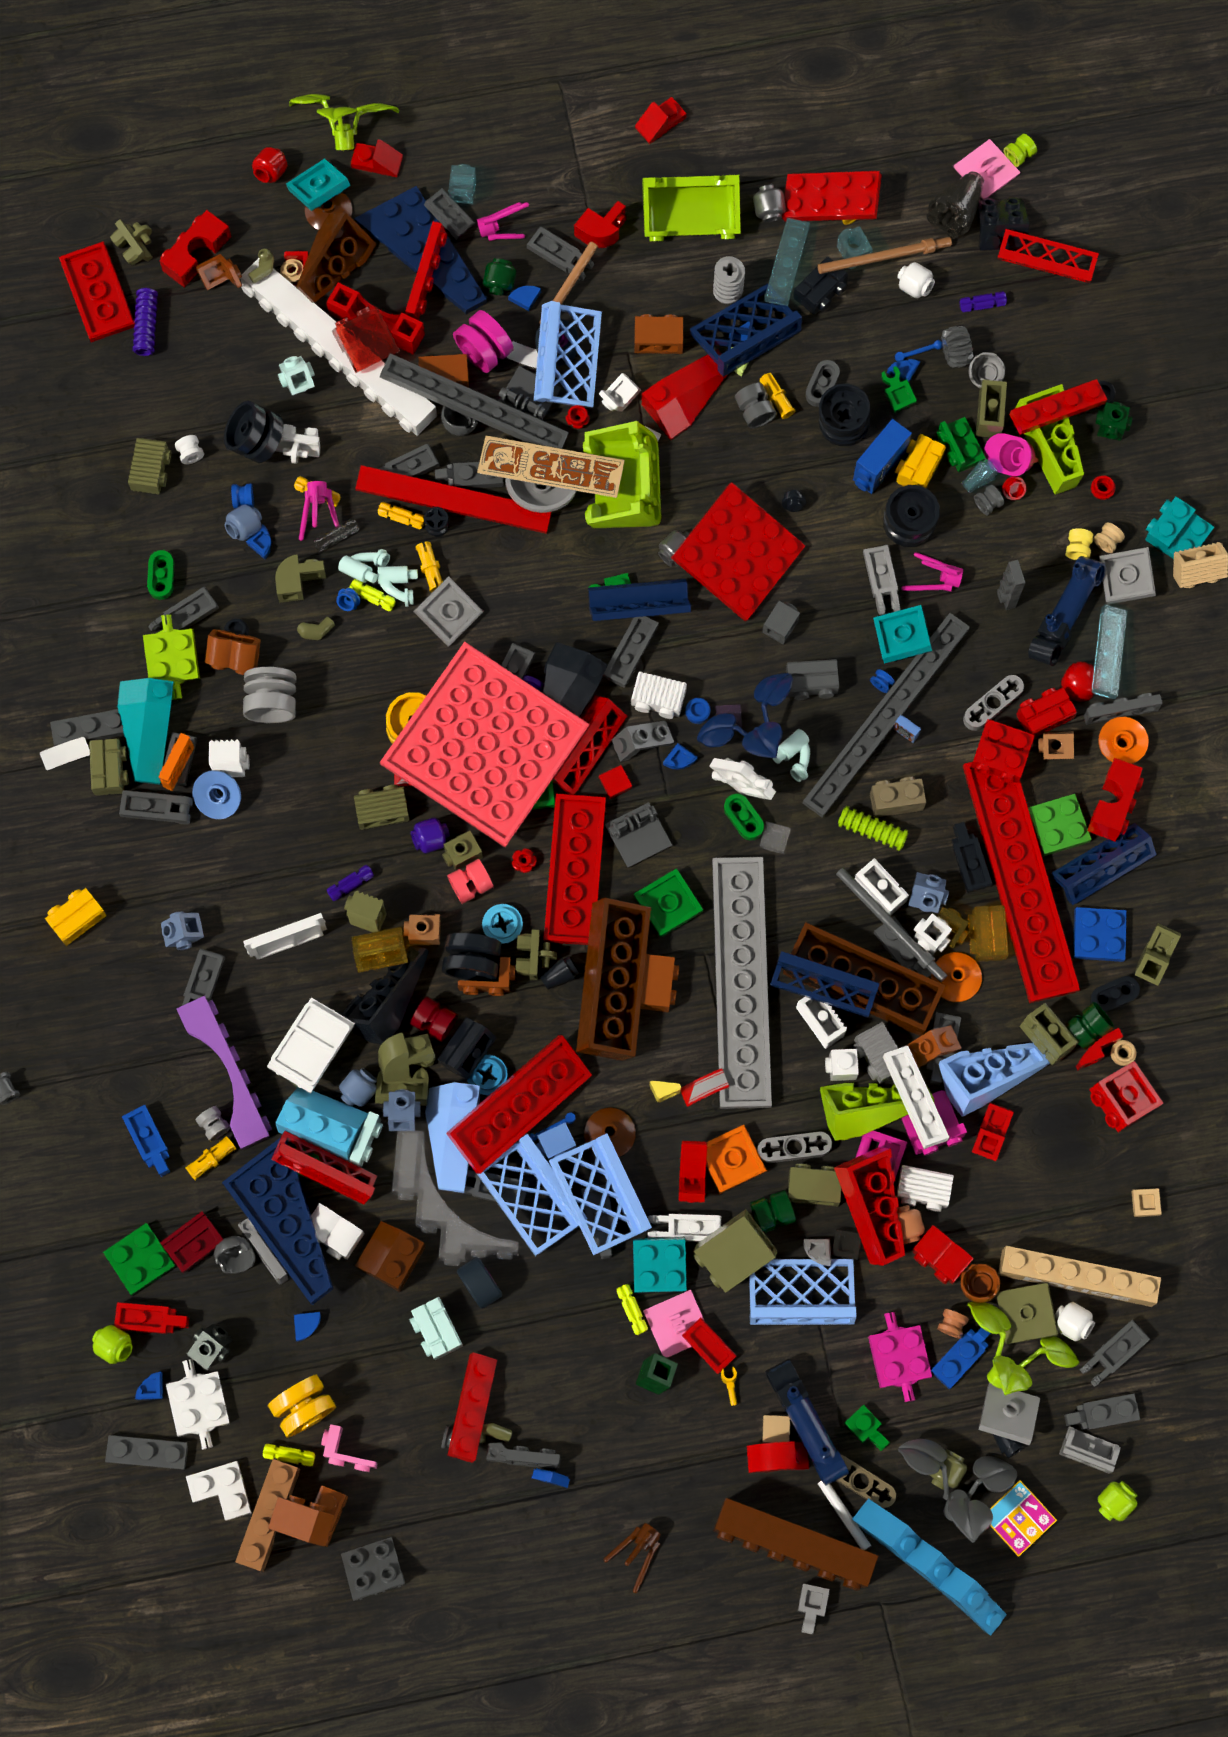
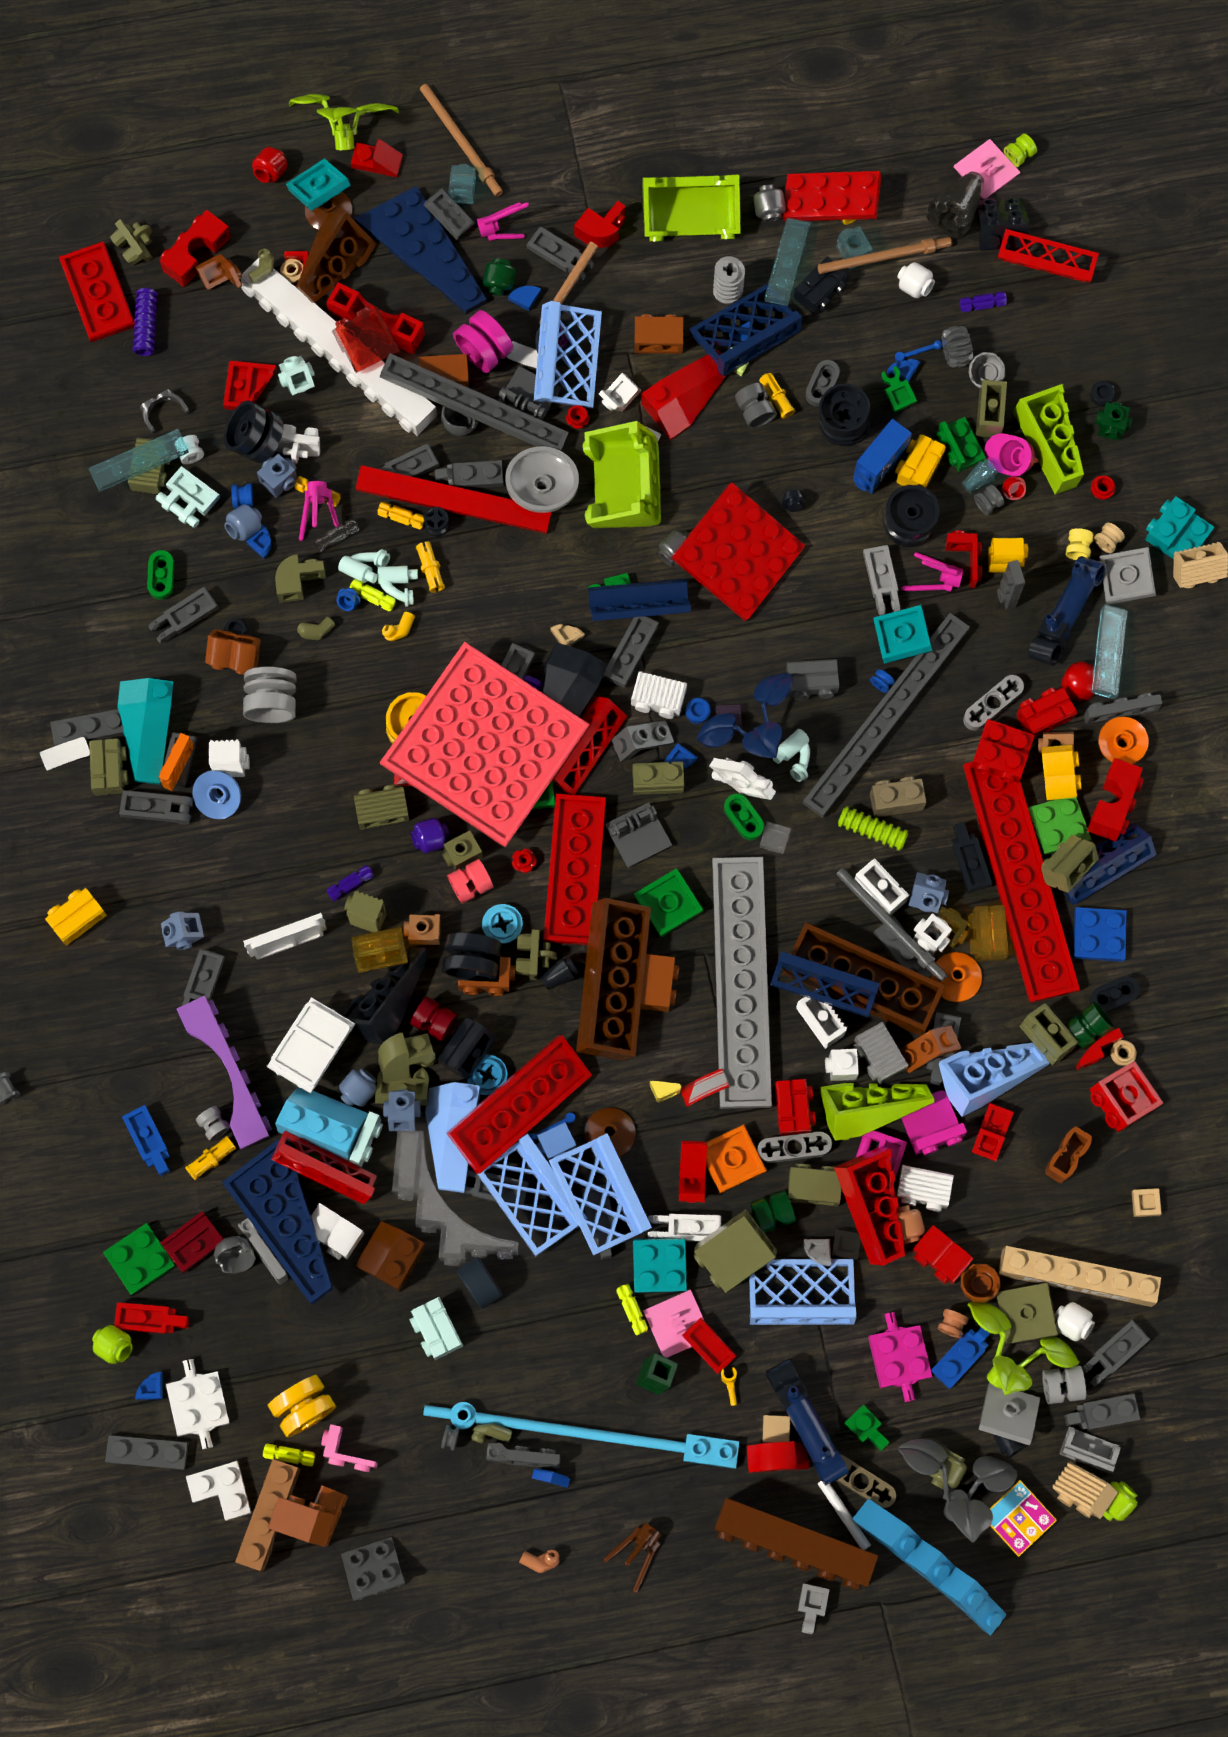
(138, 460): none -> clear light blue tile
(166, 395): none -> flat silver cap
(171, 655): lime plate -> none
(191, 490): none -> light aqua plate
(210, 1346): pearl dark grey brick -> none
(246, 382): none -> red wing
(277, 475): none -> sand blue brick
(306, 1325): blue tile -> none
(401, 630): none -> yellow arm
(429, 261): red plate -> none
(448, 611): light grey plate -> none
(472, 1407): red plate -> none
(485, 173): none -> medium nougat bar
(541, 1563): none -> nougat arm
(551, 466): sticker -> none
(567, 634): none -> tan tile
(615, 782): red tile -> none
(658, 778): none -> olive brick
(659, 119): red slope -> none
(695, 1449): none -> medium azure bar
(781, 622): dark grey brick -> none
(793, 1107): none -> red brick
(907, 728): medium blue tile -> none
(915, 1097): white plate -> none
(964, 541): none -> red bracket
(1004, 551): none -> yellow brick
(1058, 406): red plate -> none
(1059, 772): none -> yellow brick
(1066, 1159): none -> dark orange brick
(1069, 863): none -> olive brick
(1073, 1384): none -> light grey wheel
(1084, 1490): none -> tan brick
(1157, 954): olive brick -> none

